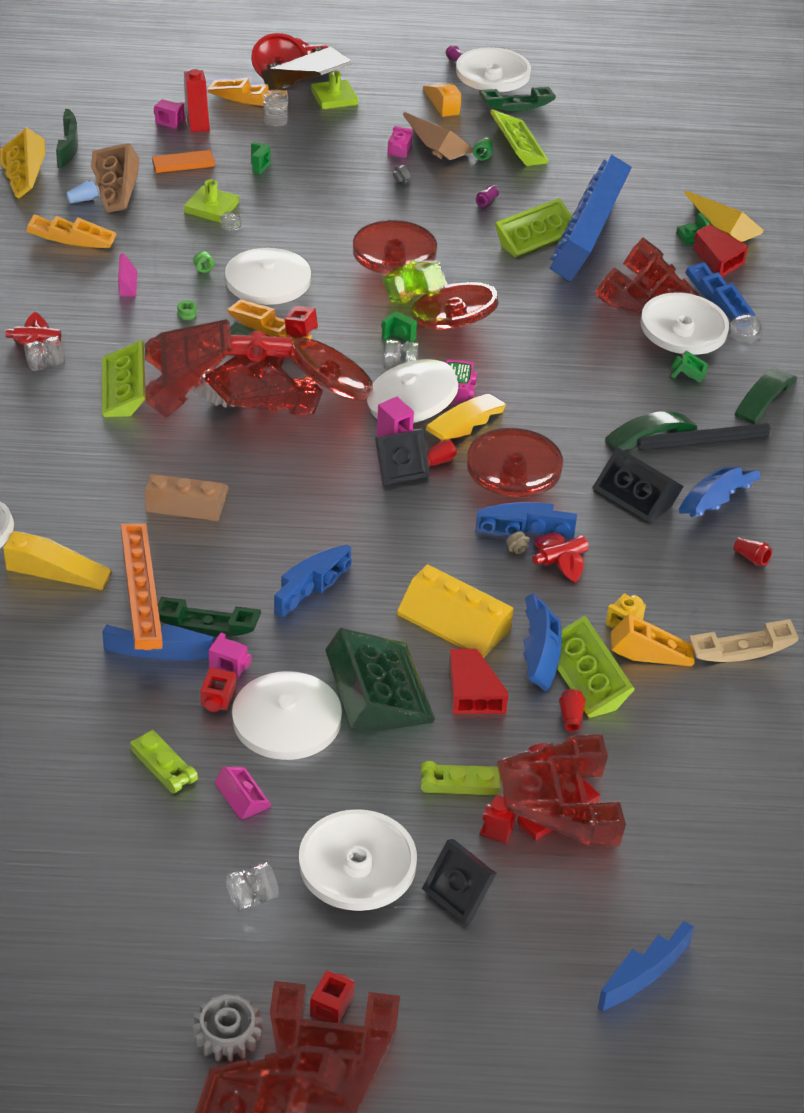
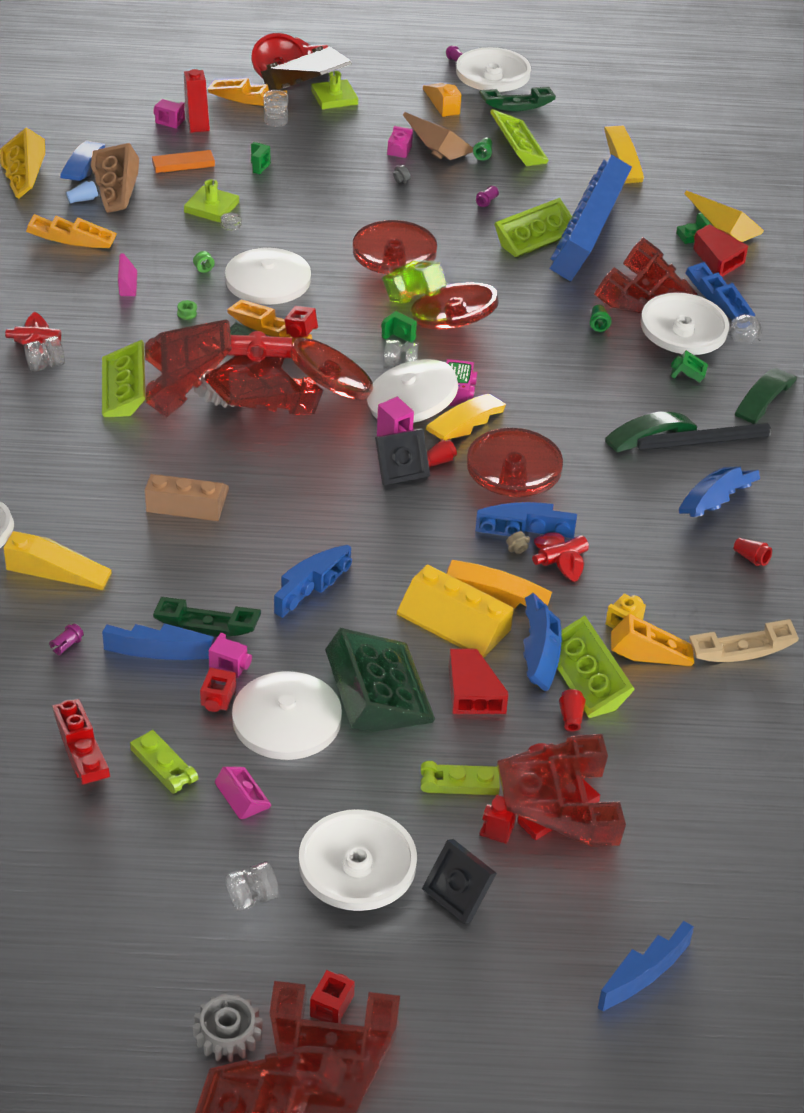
(67, 148): dark green slope -> none
(71, 635): none -> magenta pin
(79, 163): none -> blue slope
(80, 741): none -> red slope
(141, 587): orange plate -> none
(497, 583): none -> light orange slope
(600, 319): none -> green cone
(623, 148): none -> yellow slope
(637, 486): black slope -> none

